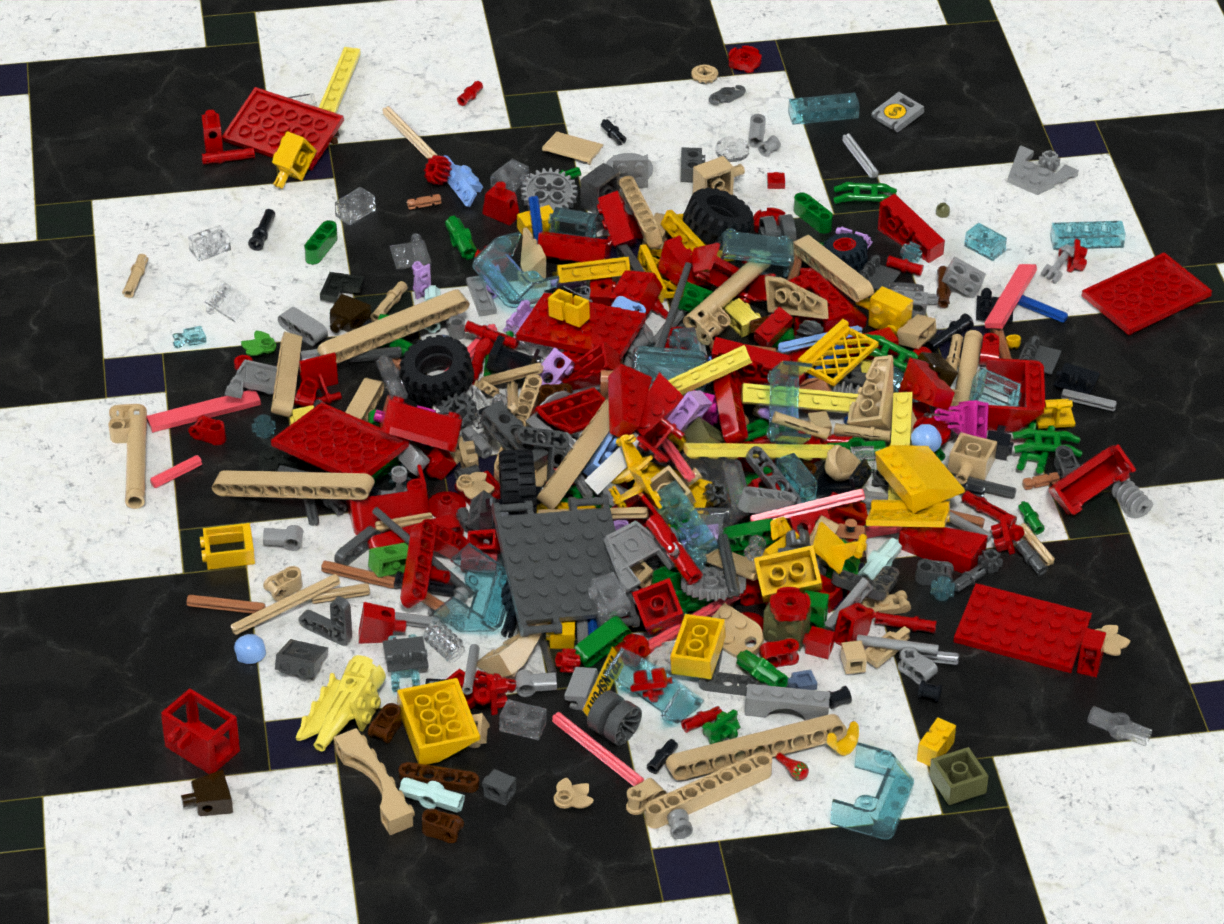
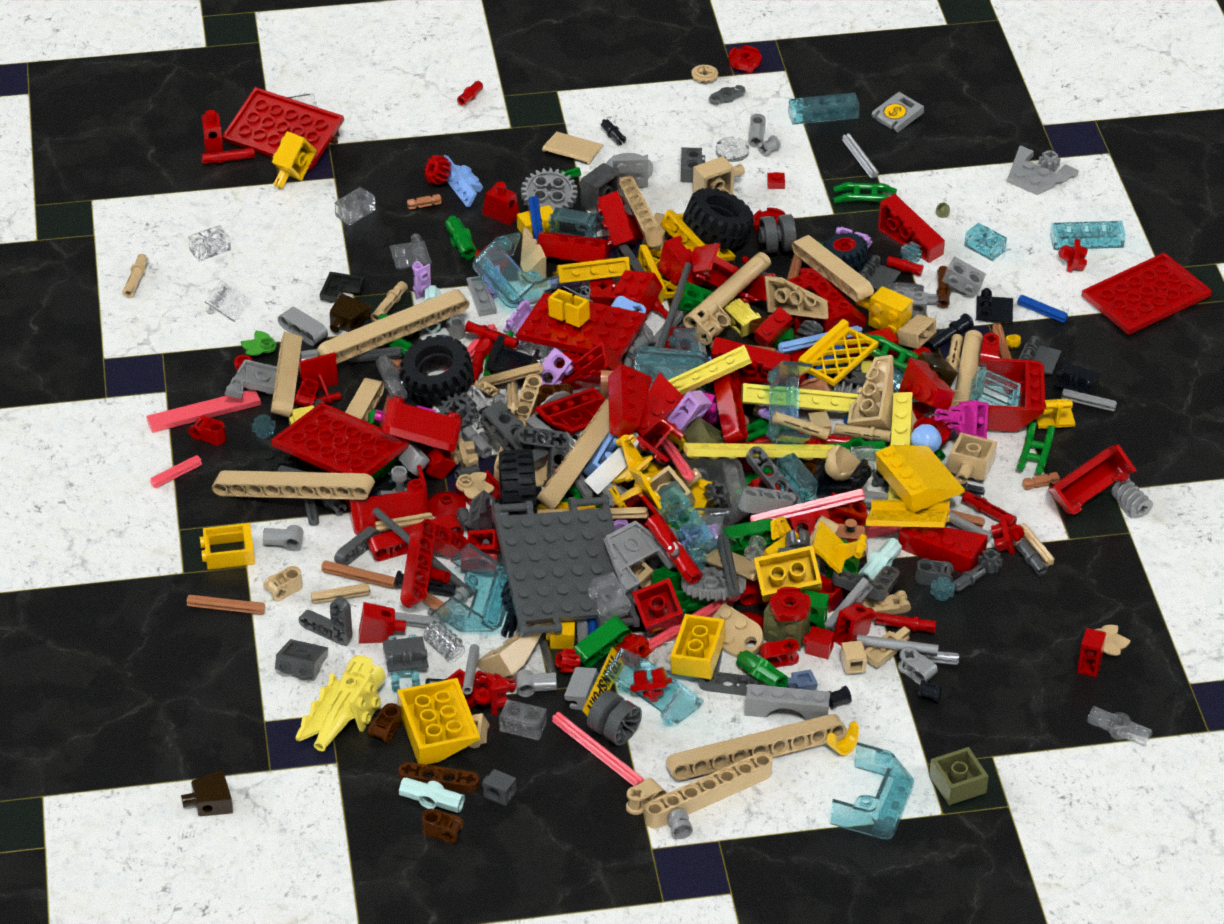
(131, 430): tan piece -> none
(191, 336): clear light blue plate -> none
(196, 740): red piece -> none
(249, 649): light blue hair -> none
(260, 233): black pin -> none
(285, 604): tan axle -> none
(320, 242): green beam -> none
(340, 79): light yellow plate -> none
(354, 752): tan arch -> none
(388, 559): bright green brick -> none
(393, 117): tan axle -> none
(512, 174): clear brick -> none
(572, 795): tan plate -> none
(661, 756): black axle -> none
(700, 719): red pin -> none
(723, 728): green hips -> none
(757, 248): clear light blue windscreen -> none
(796, 768): red piece -> none
(813, 212): green beam -> none
(936, 741): yellow piece -> none
(994, 488): dark grey axle -> none
(1003, 440): black brick -> none
(1010, 296): coral tile -> none
(1022, 628): red plate -> none
(1031, 517): green axle -> none
(1038, 444): green piece -> none
(1053, 272): light grey hinge -> none
(1065, 461): dark grey piece -> none

